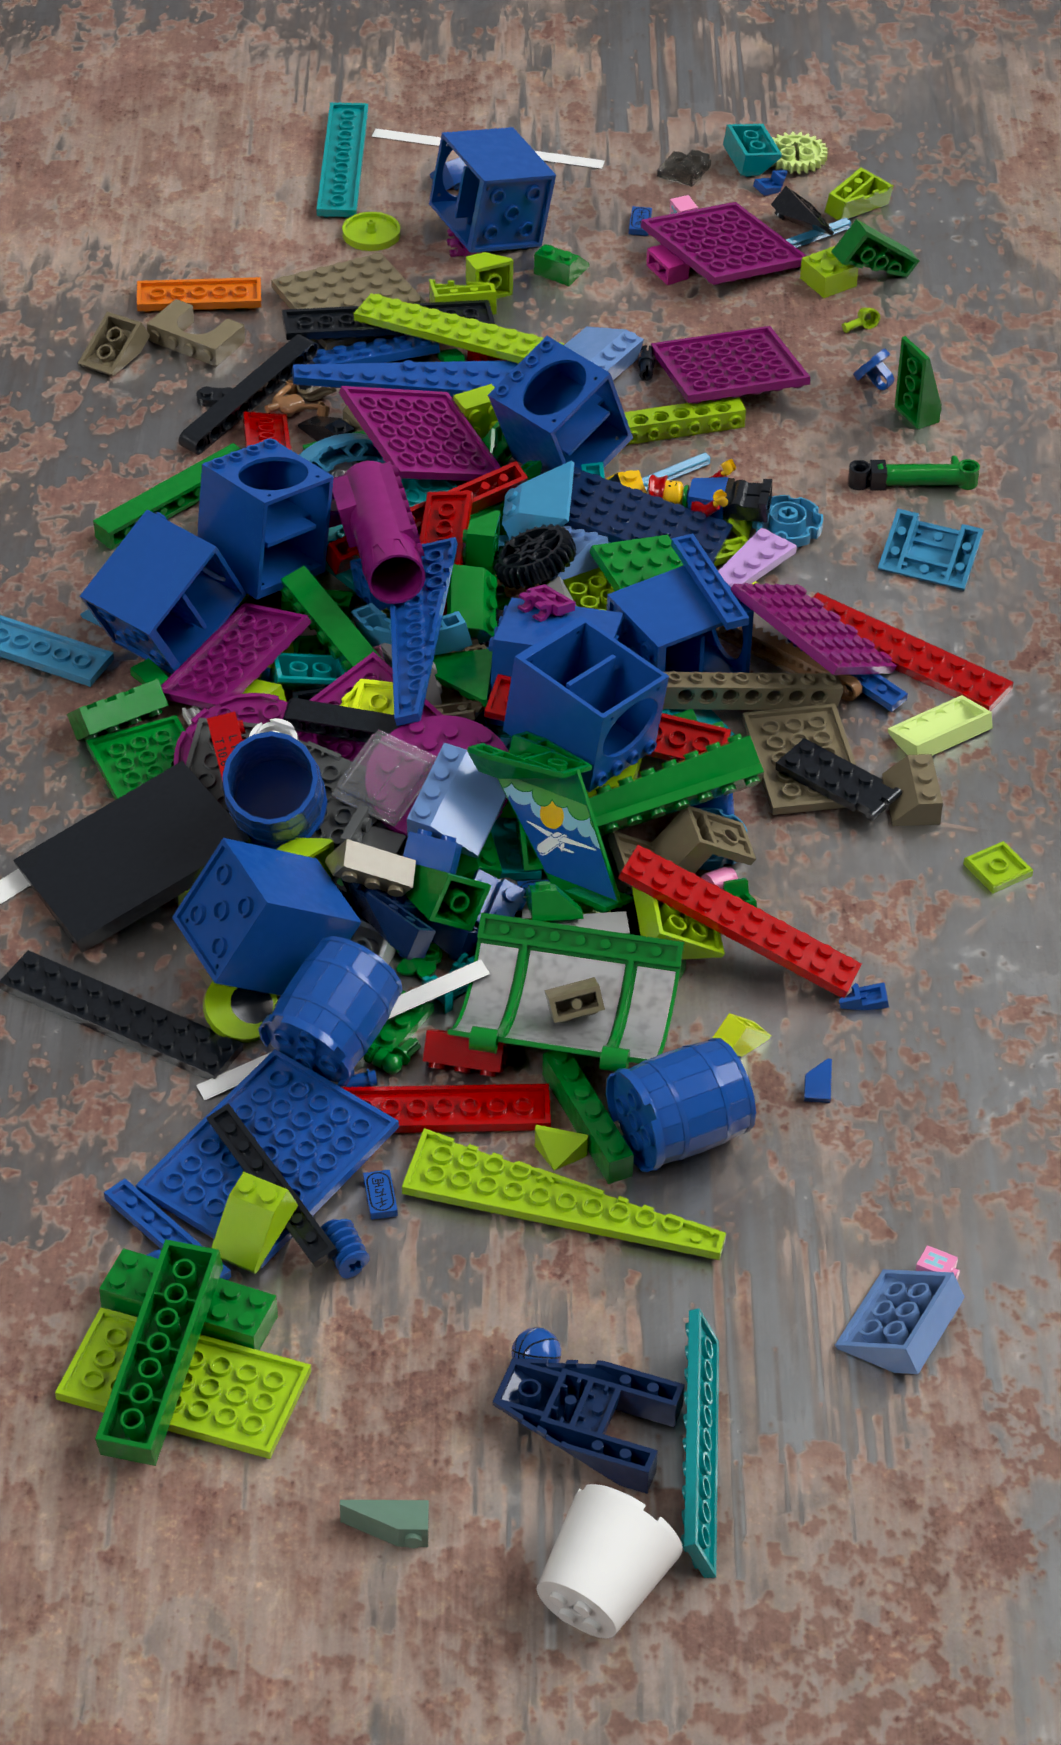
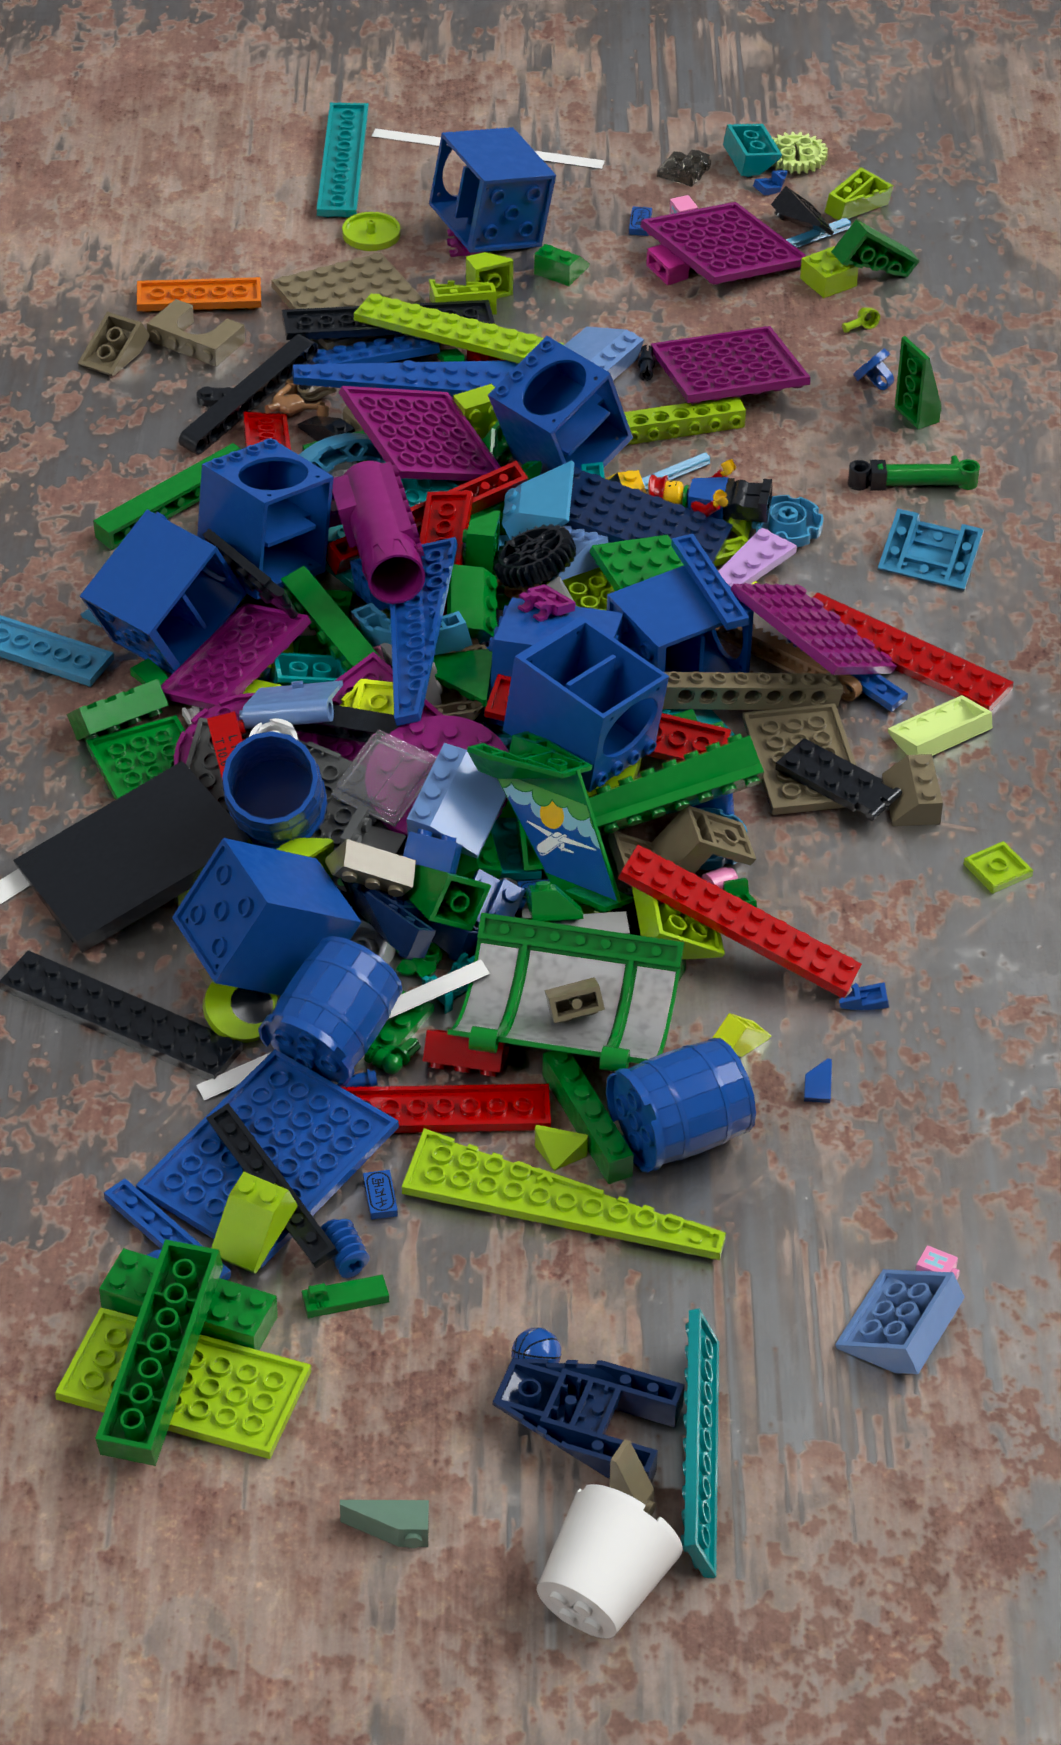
(253, 577): none -> black hinge
(294, 703): none -> medium blue door
(344, 1296): none -> green hinge
(452, 173): blue slope -> none
(630, 1477): none -> dark tan slope

